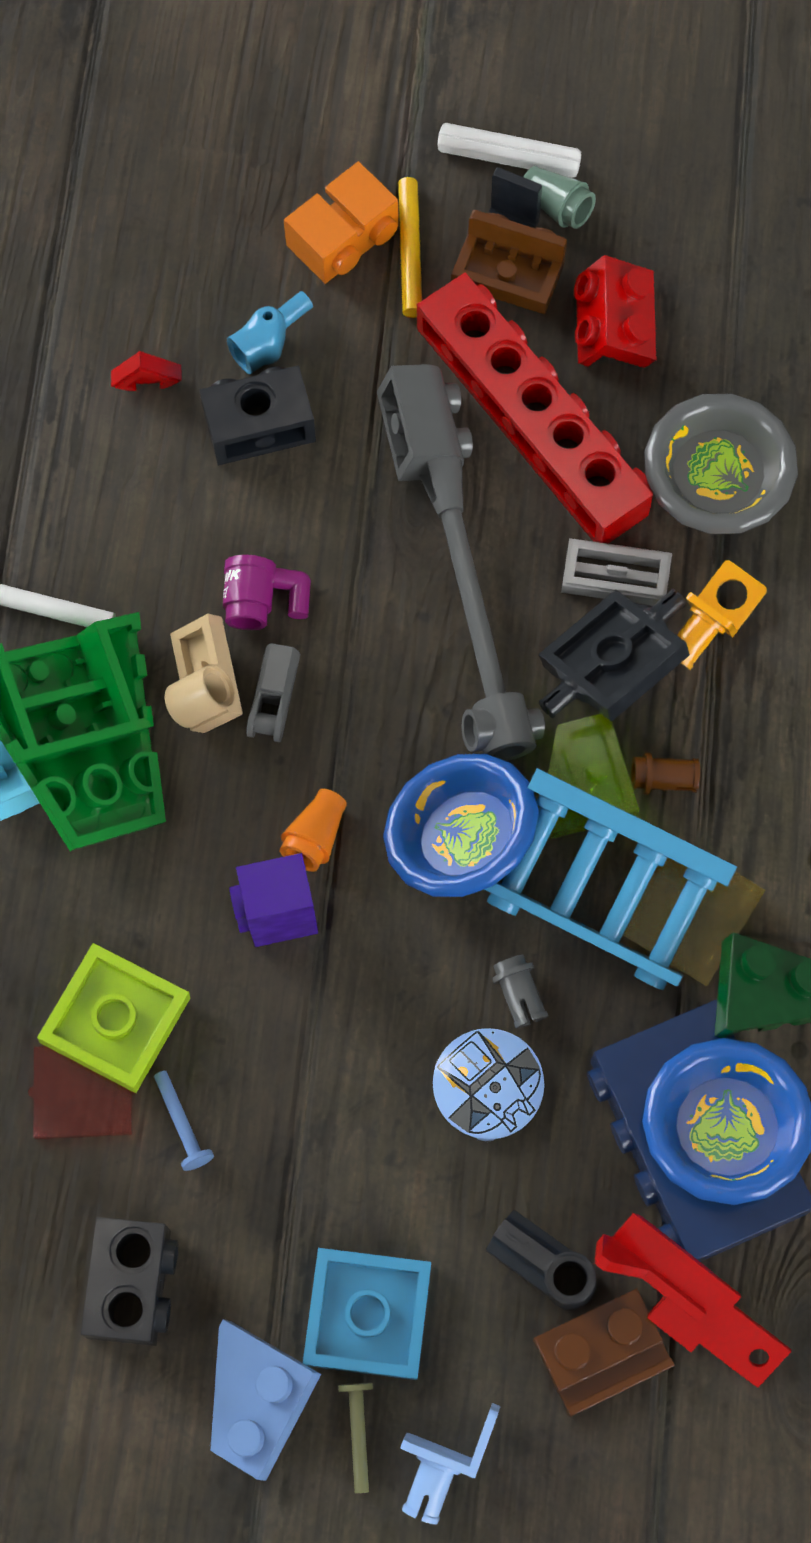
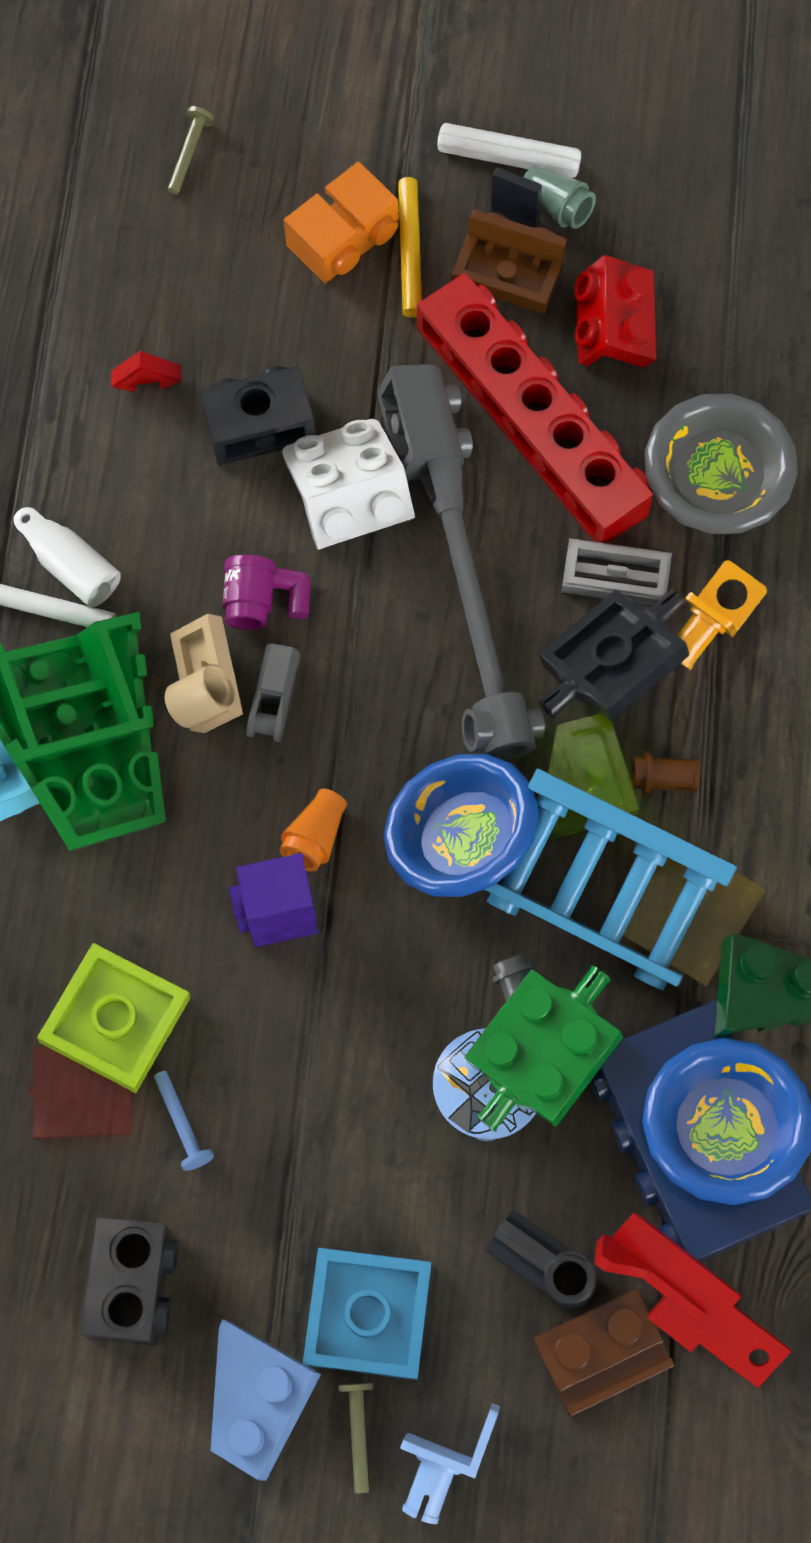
(69, 558): none -> white piece
(199, 118): none -> olive pin
(264, 334): dark azure piece -> none
(349, 482): none -> white bracket
(543, 1048): none -> green plate

